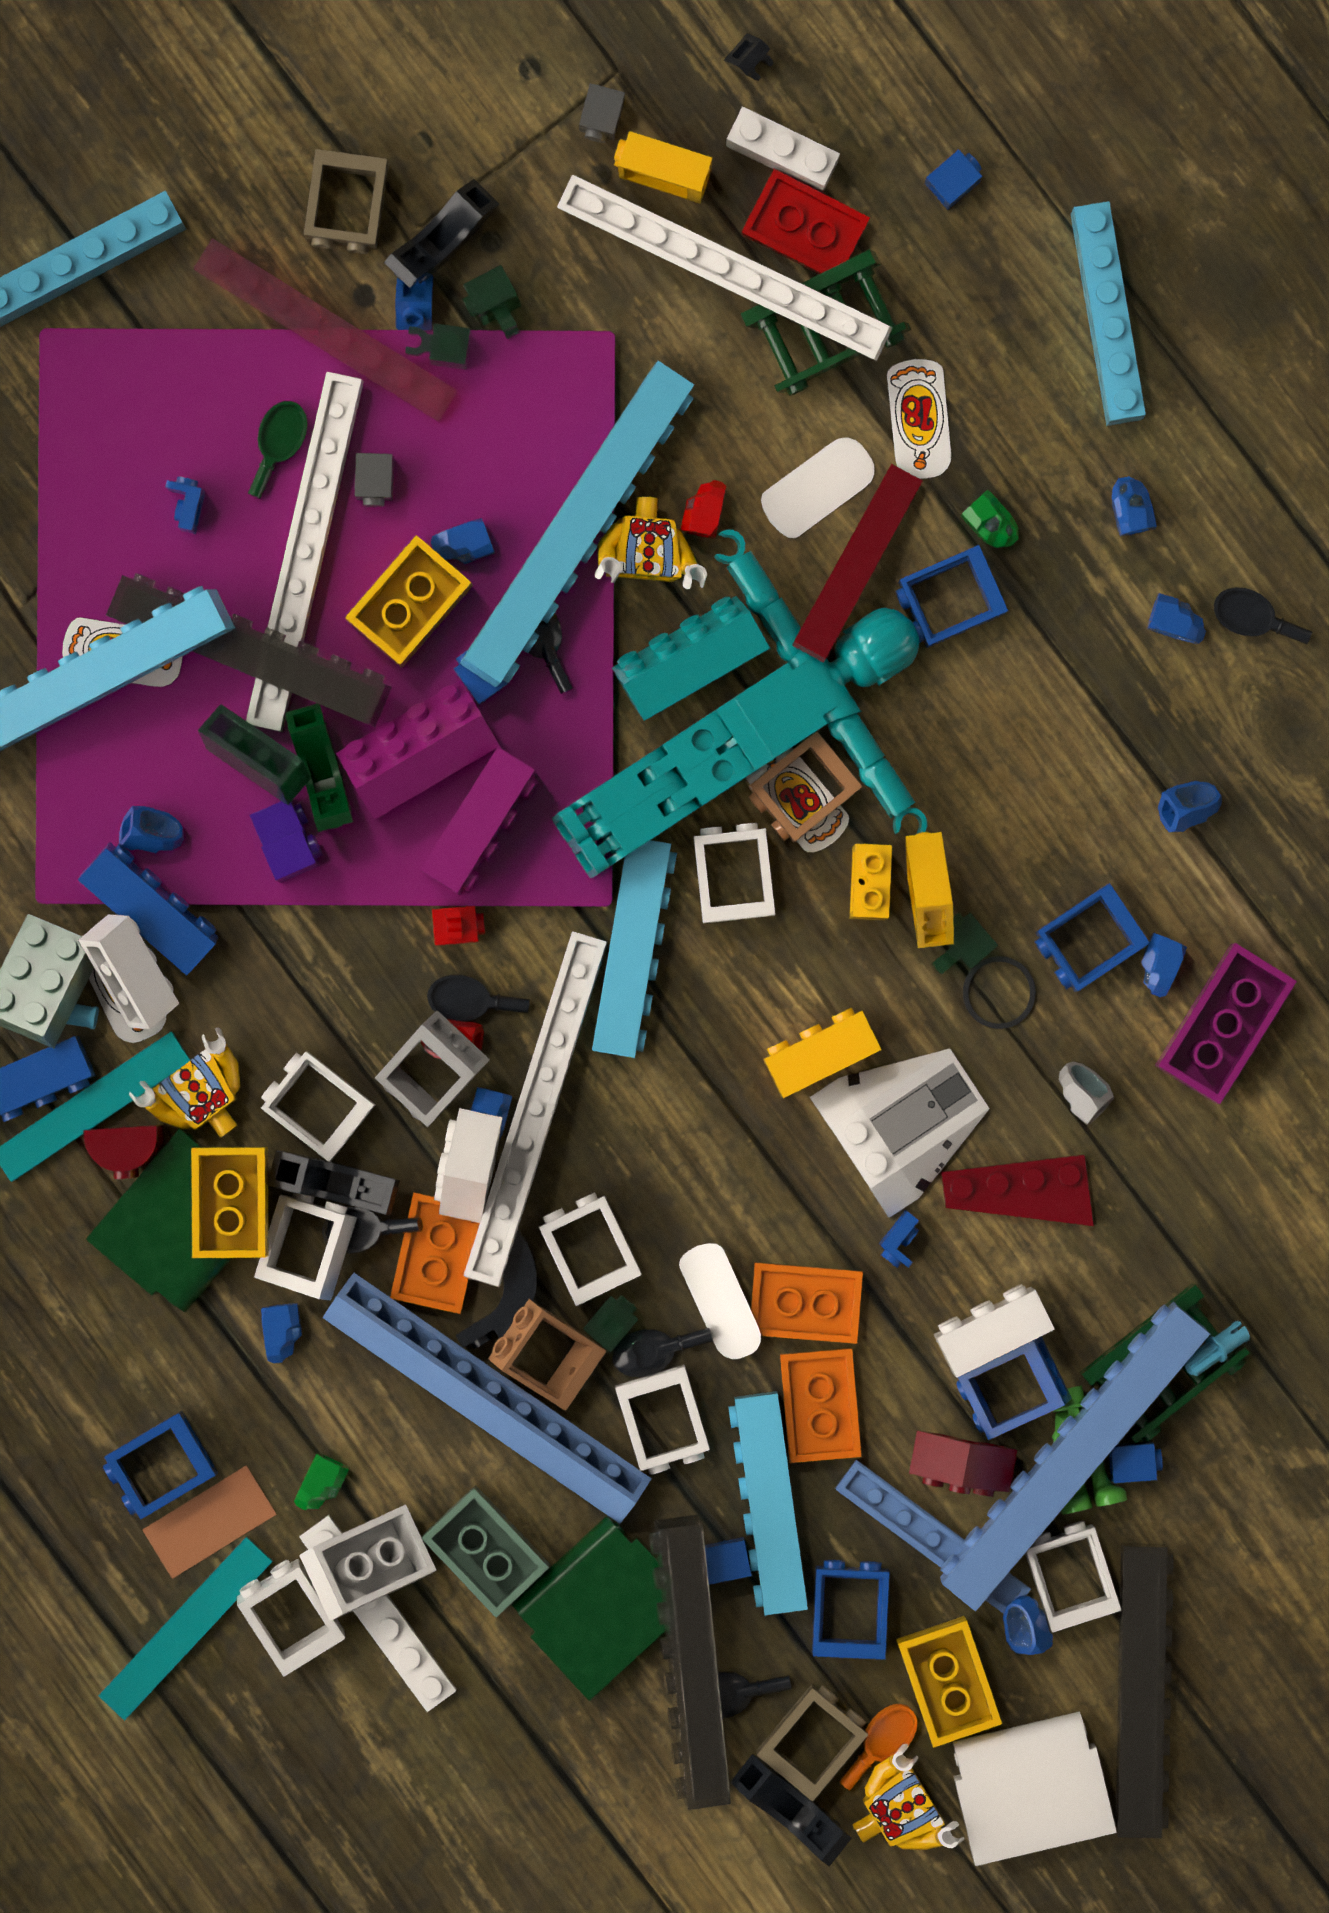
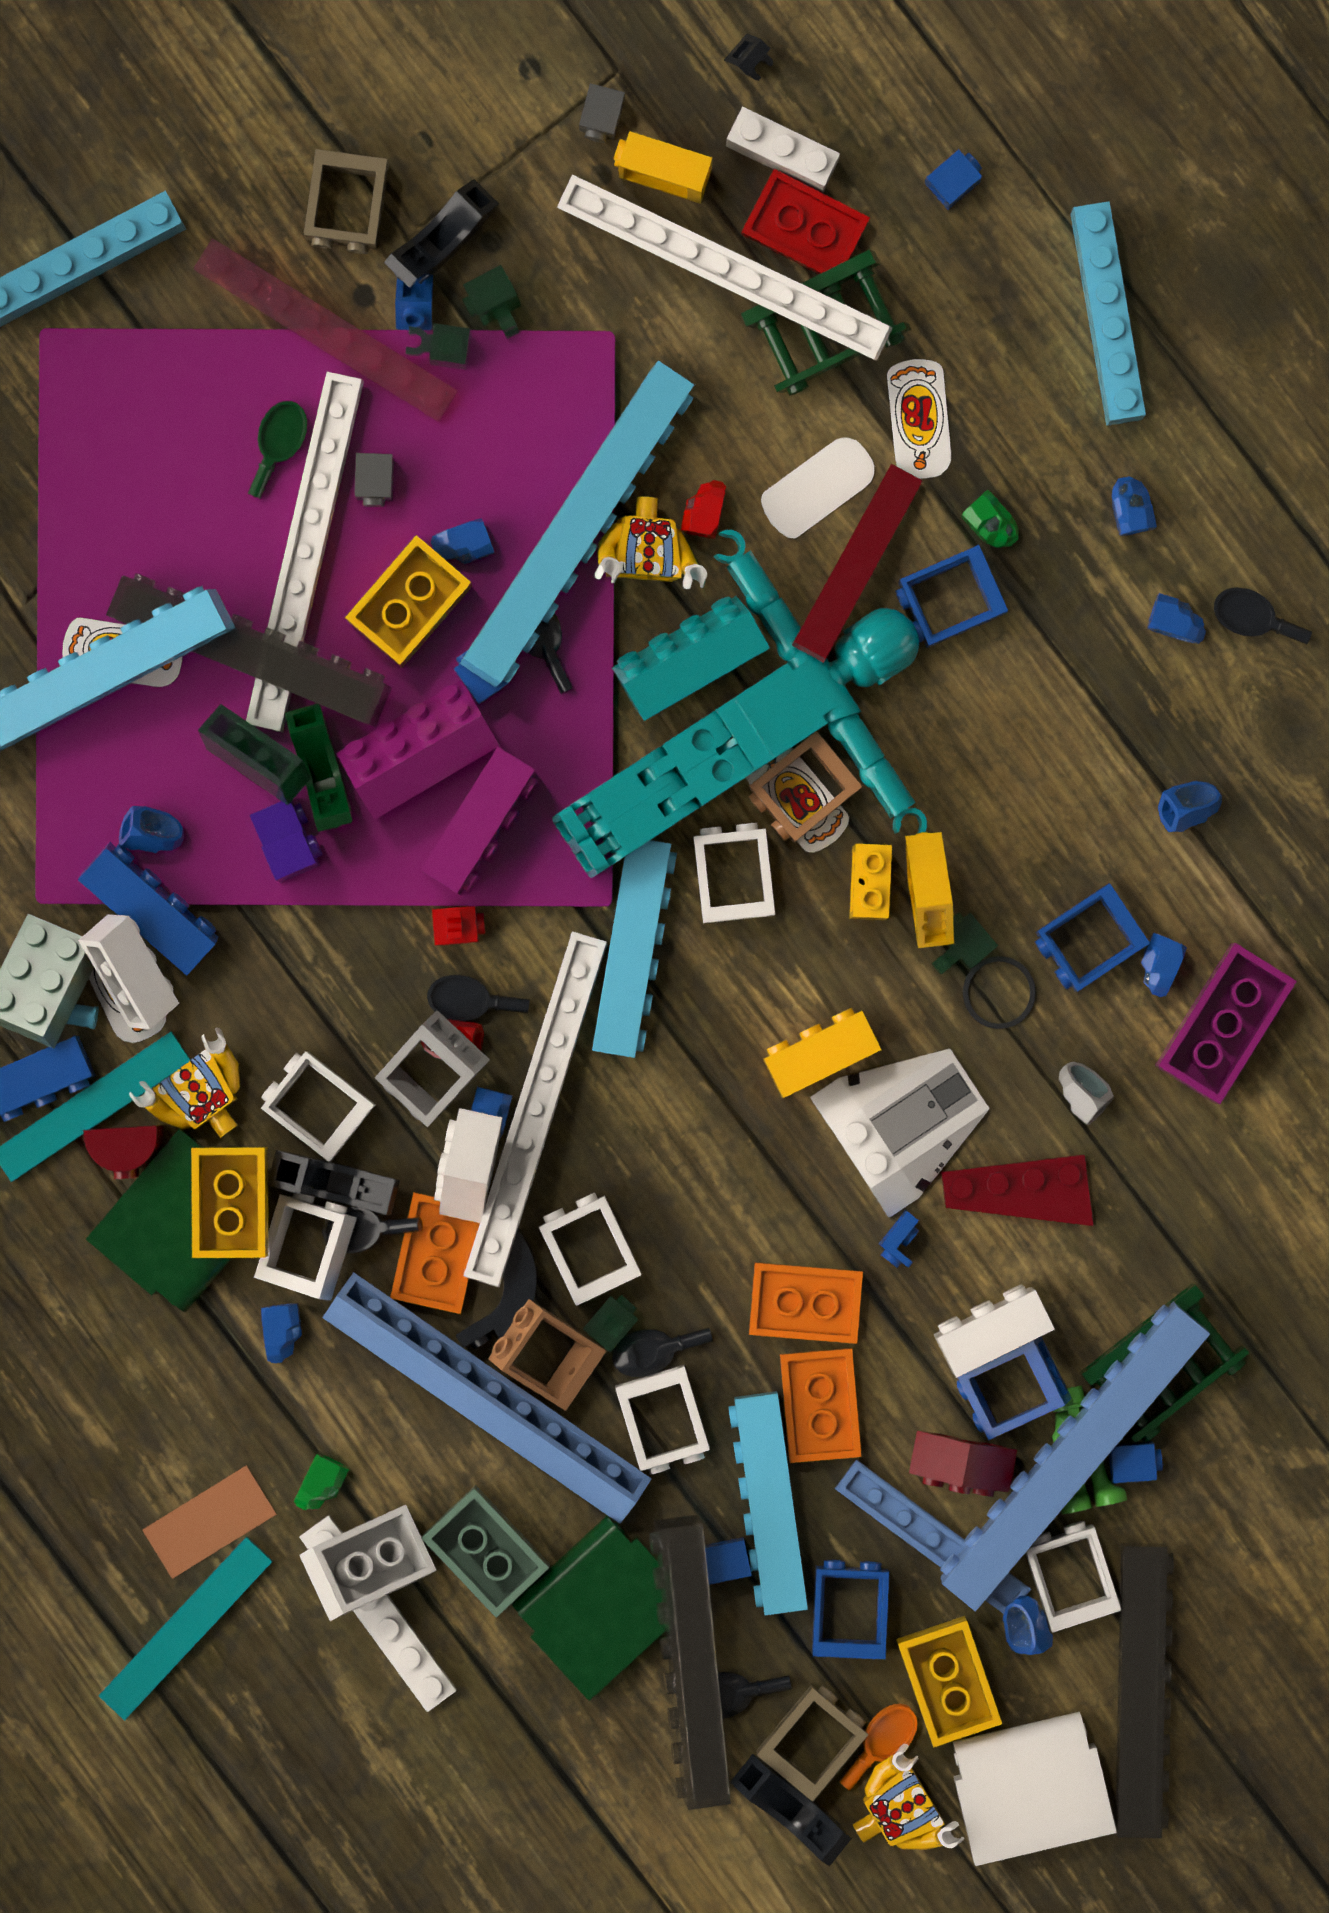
(189, 509): blue bracket -> none
(192, 1448): blue window -> none
(309, 1646): white window -> none
(720, 1300): white sticker -> none
(1217, 1348): medium azure axle -> none

